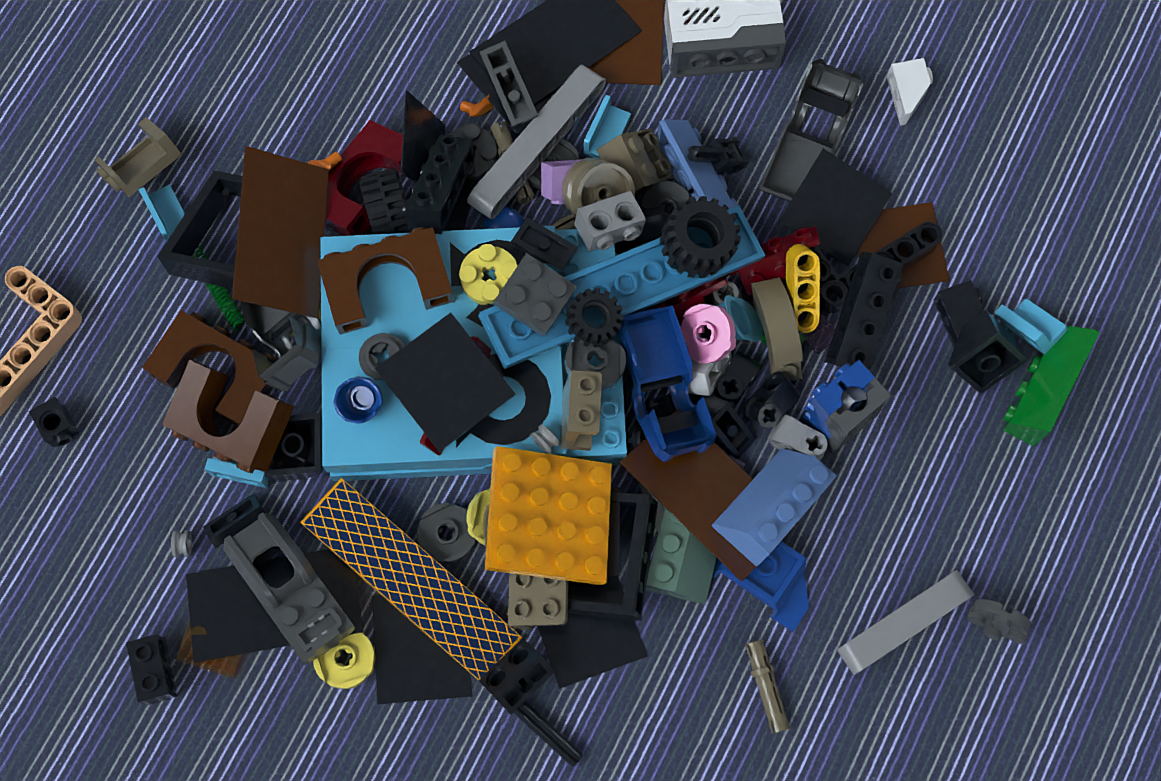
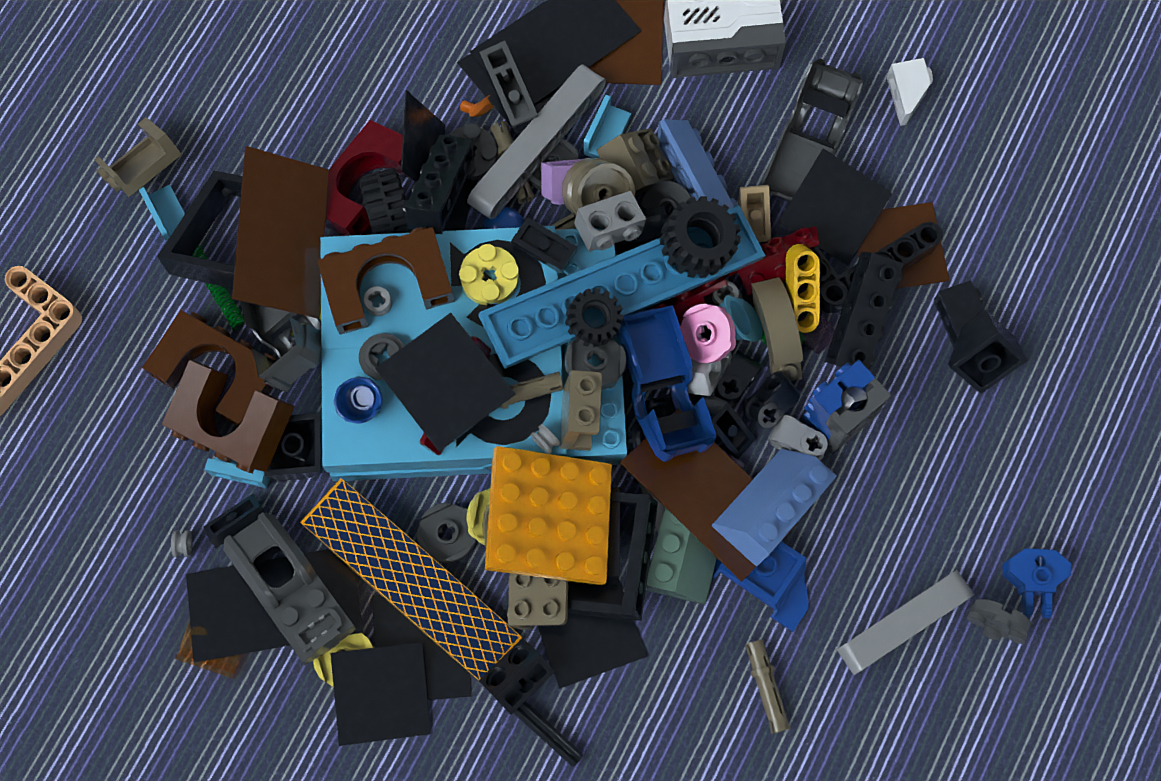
(46, 414): black brick -> none
(151, 669): black brick -> none
(328, 162): orange bar -> none
(380, 693): none -> black piece
(383, 309): none -> light grey bush
(534, 295): dark grey plate -> none
(534, 388): none -> dark tan pin
(722, 153): black connector -> none
(756, 207): none -> tan slope
(1032, 325): medium azure panel -> none
(1034, 579): none -> blue hinge
(1048, 386): green slope -> none

